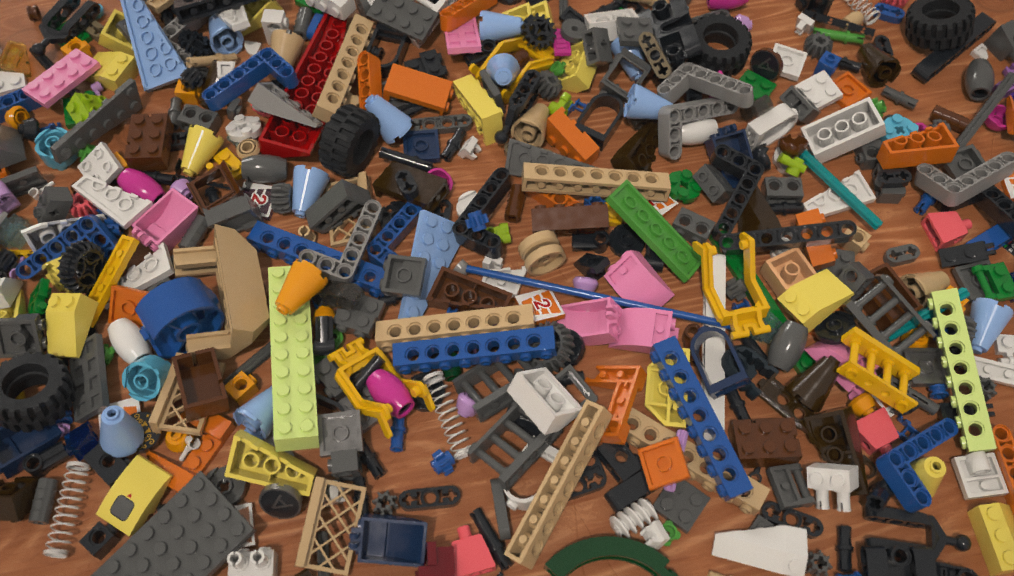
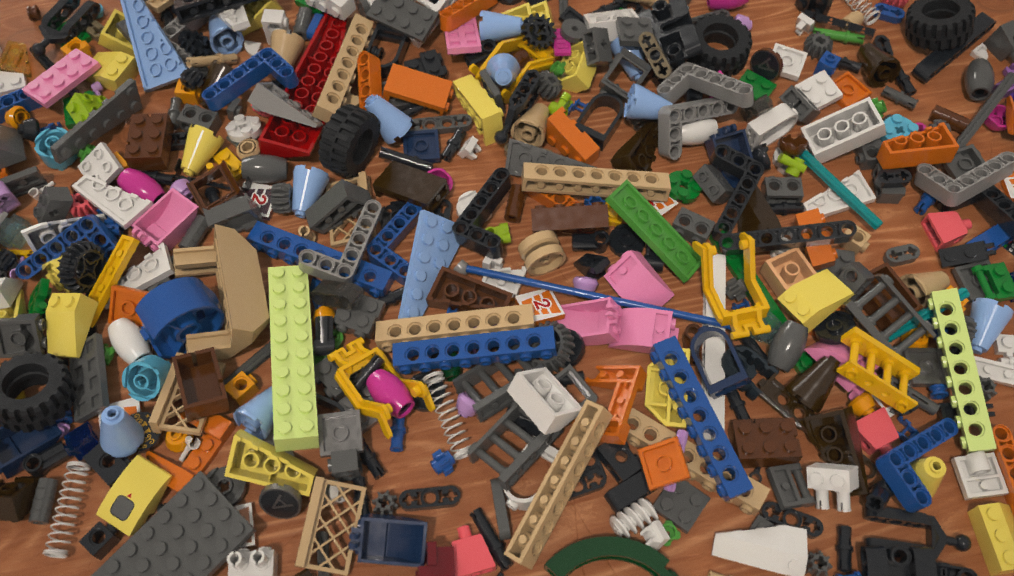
(224, 68): white tile -> none
(299, 287): light orange cone -> none
(403, 276): dark grey plate -> none
(404, 185): black beam -> none
(477, 220): blue gear -> none
(904, 81): none -> black pin

